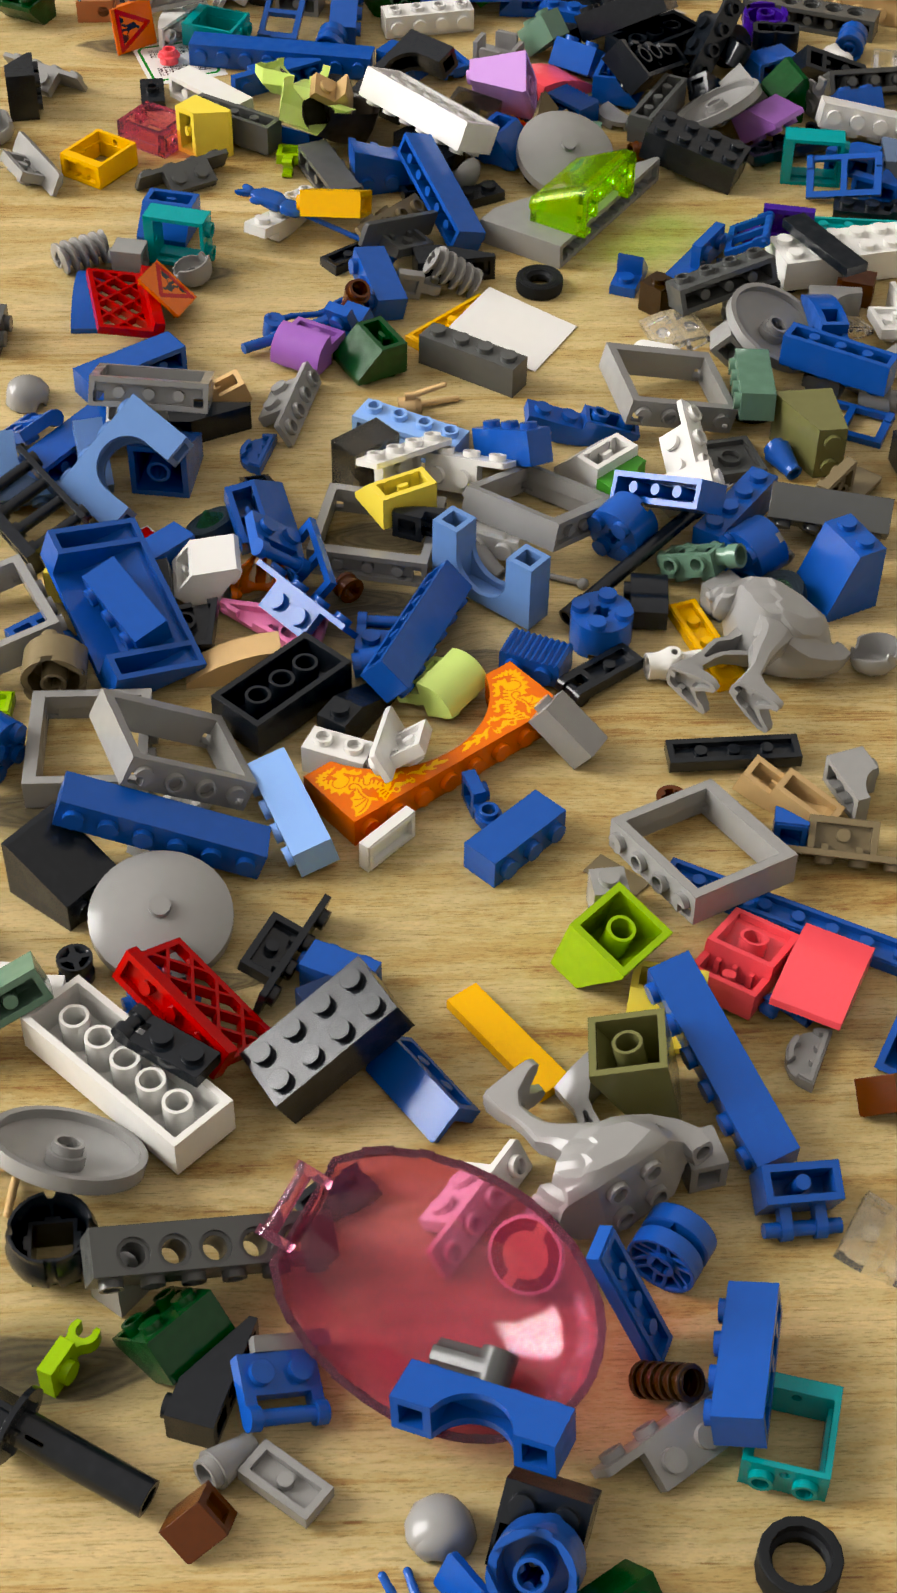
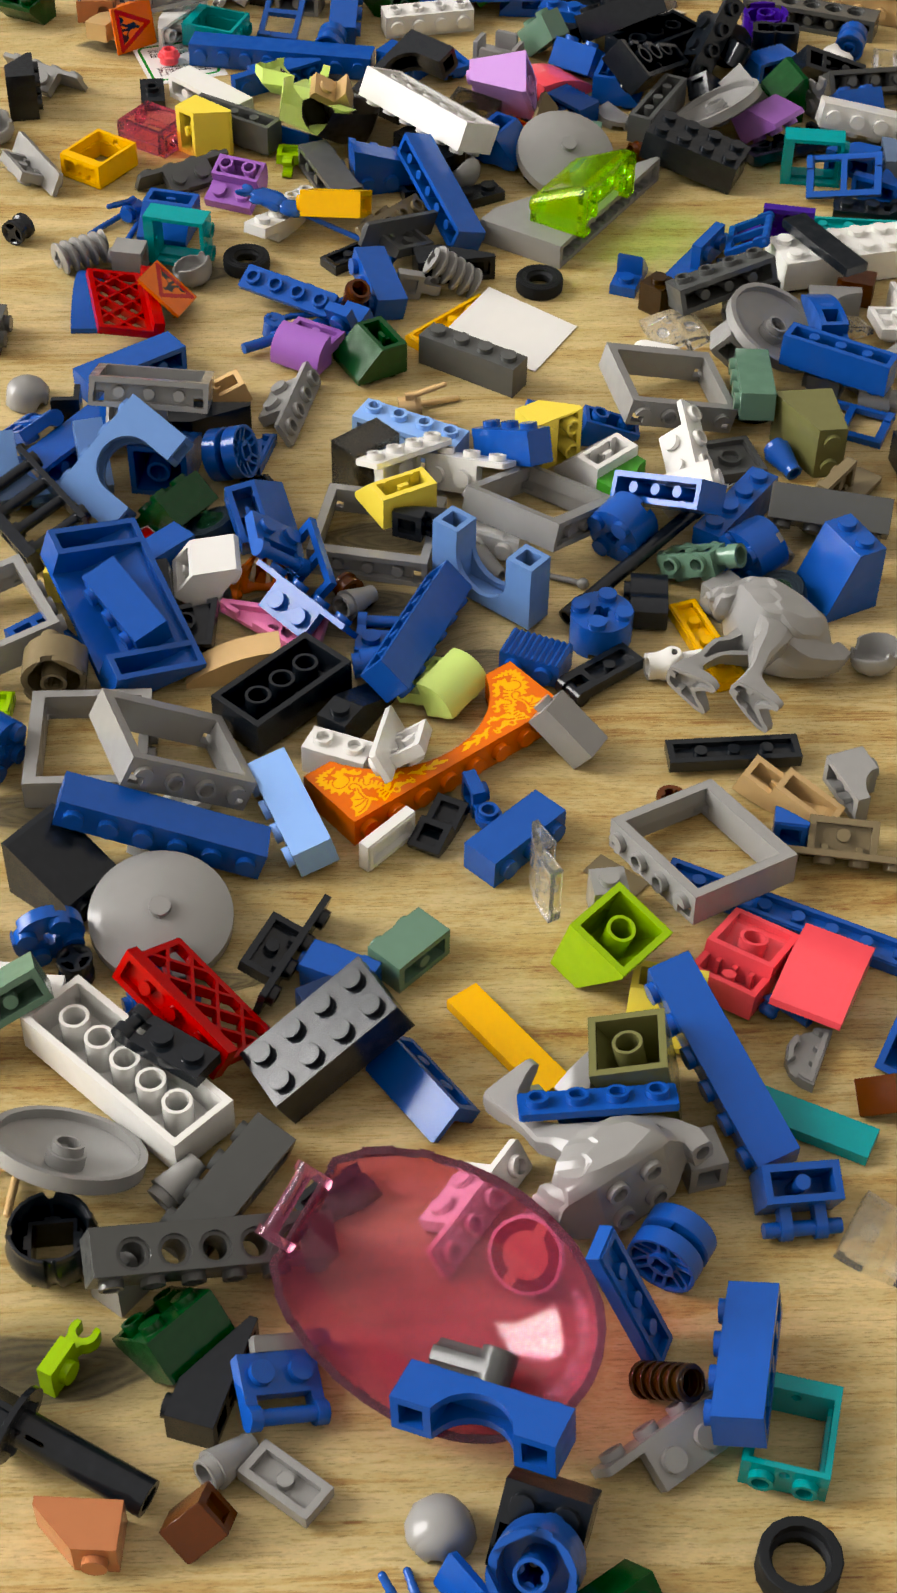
(18, 229): none -> black wheel
(61, 930): none -> blue plate
(68, 405): none -> black panel
(84, 1530): none -> nougat slope
(100, 27): none -> tan slope
(129, 213): none -> blue plant
(172, 1183): none -> light grey cone
(178, 502): none -> dark green slope
(229, 175): none -> medium lavender brick
(230, 453): none -> blue wheel
(235, 1174): none -> dark grey brick
(241, 252): none -> black tyre
(286, 290): none -> blue bracket
(354, 600): none -> light grey cone
(410, 948): none -> sand green brick
(439, 826): none -> black slope
(545, 873): none -> clear slope
(564, 424): none -> light yellow slope
(597, 1104): none -> blue bracket
(826, 1128): none -> teal tile

